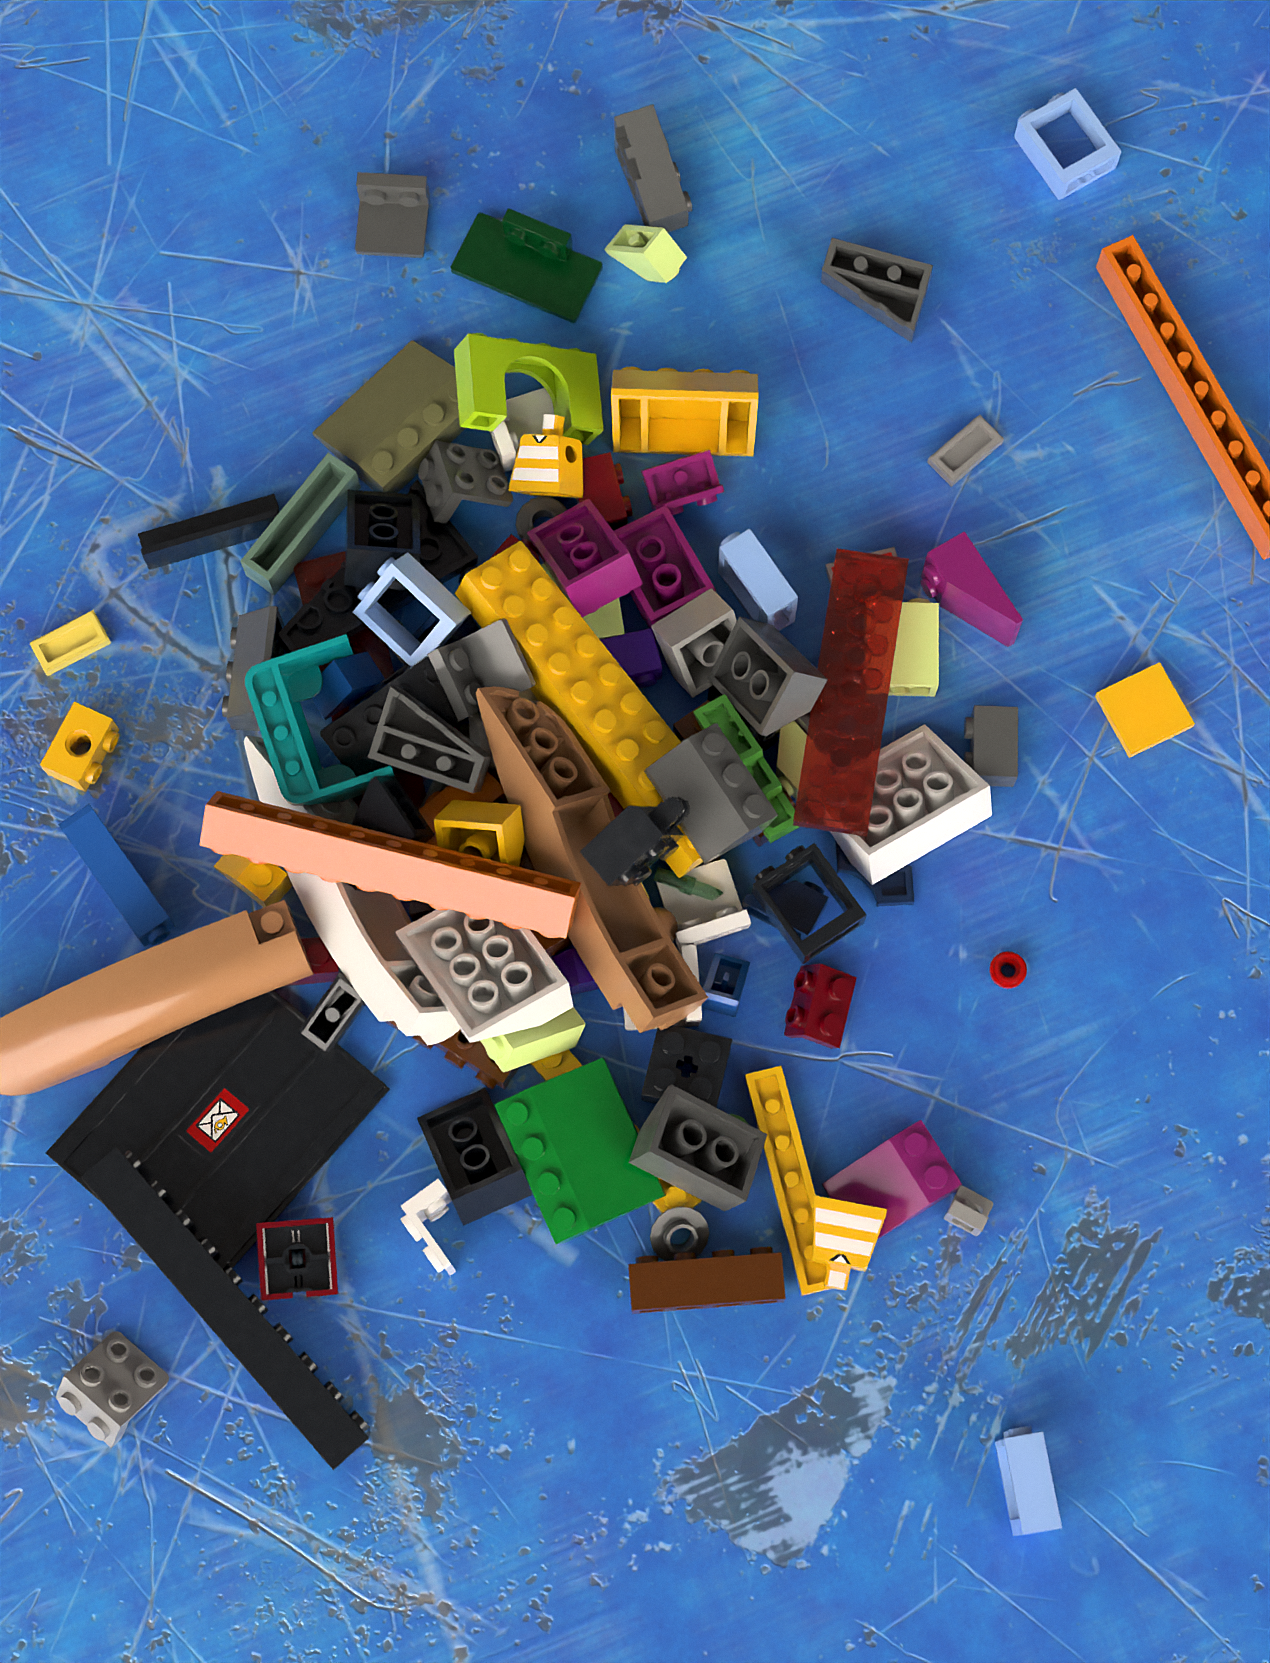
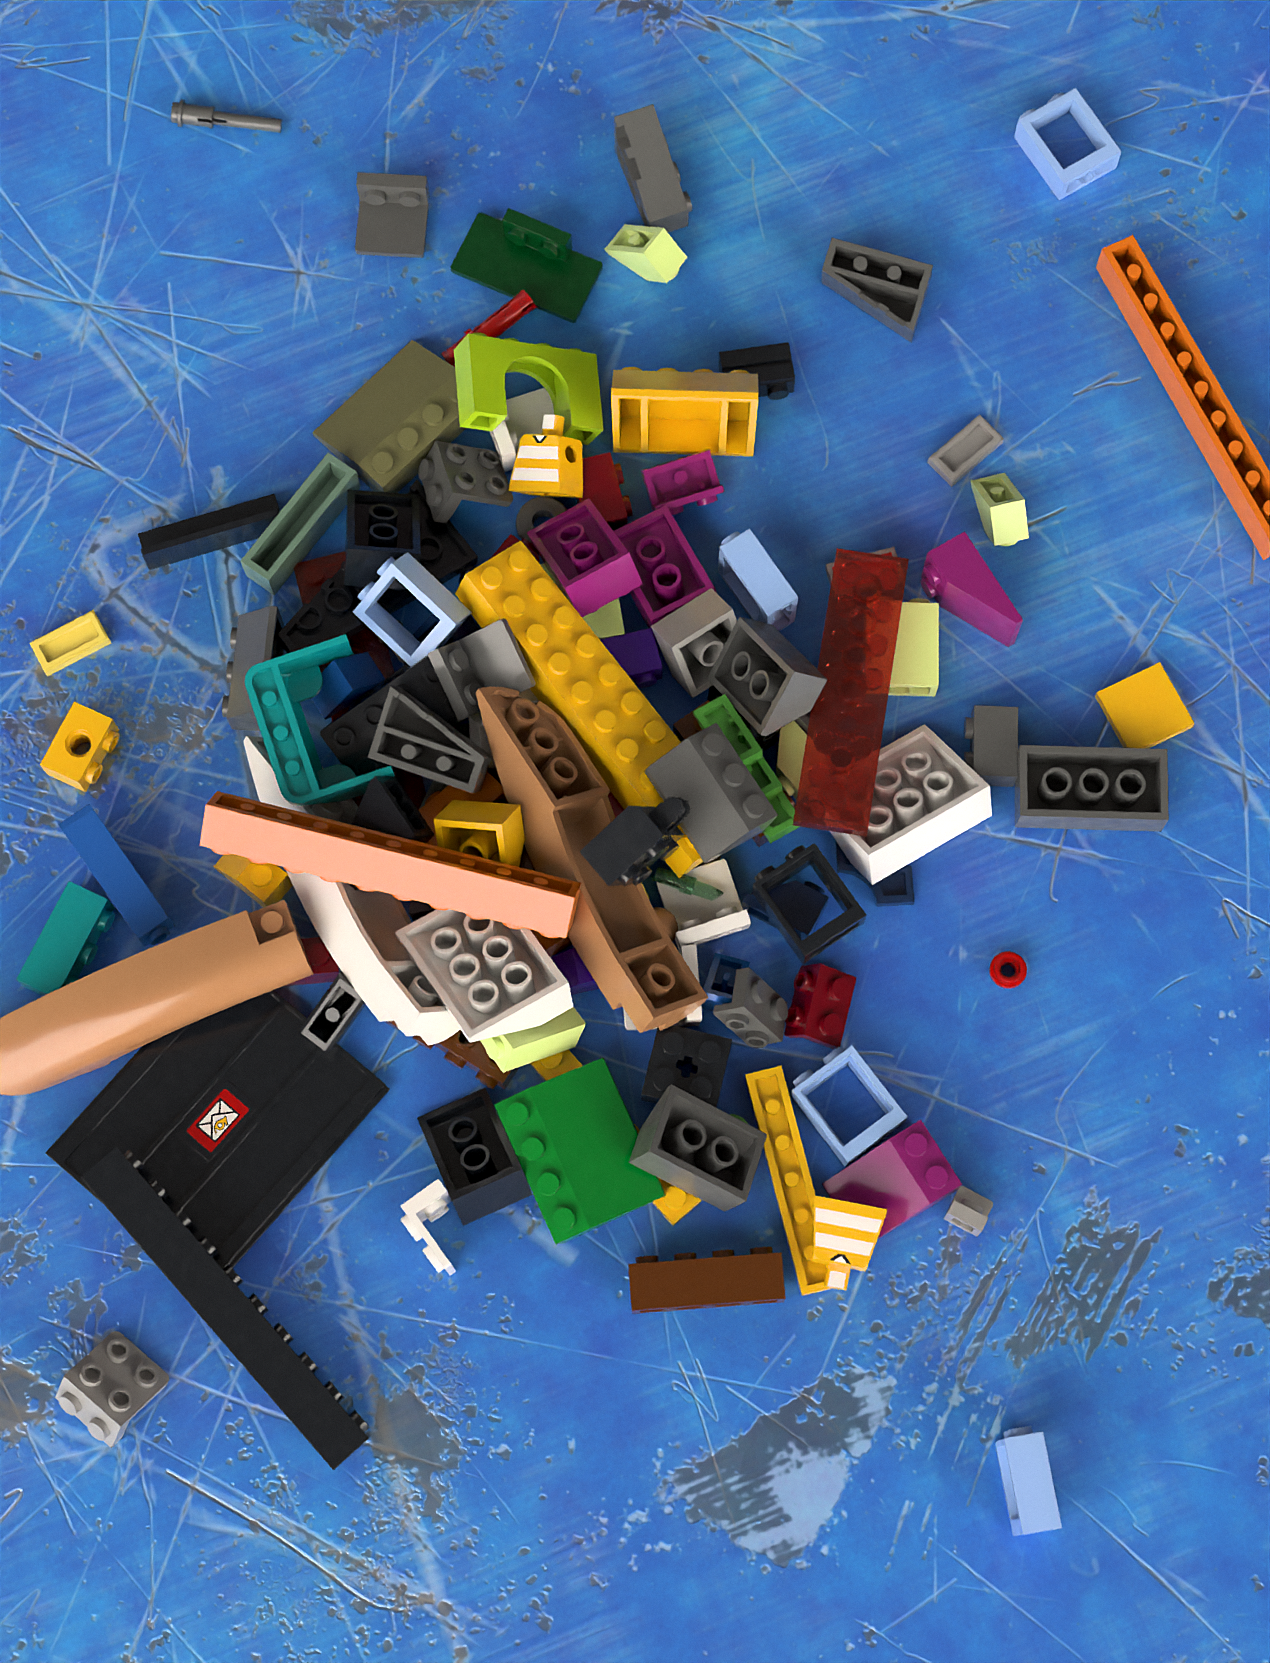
(67, 940): none -> teal brick
(207, 117): none -> dark grey pin
(283, 1255): black piece -> none
(498, 321): none -> red pin
(675, 1219): dark grey piece -> none
(755, 1011): none -> dark grey bracket
(770, 362): none -> black brick
(872, 1135): none -> light blue window
(1000, 509): none -> yellowish green slope
(1091, 788): none -> dark grey brick

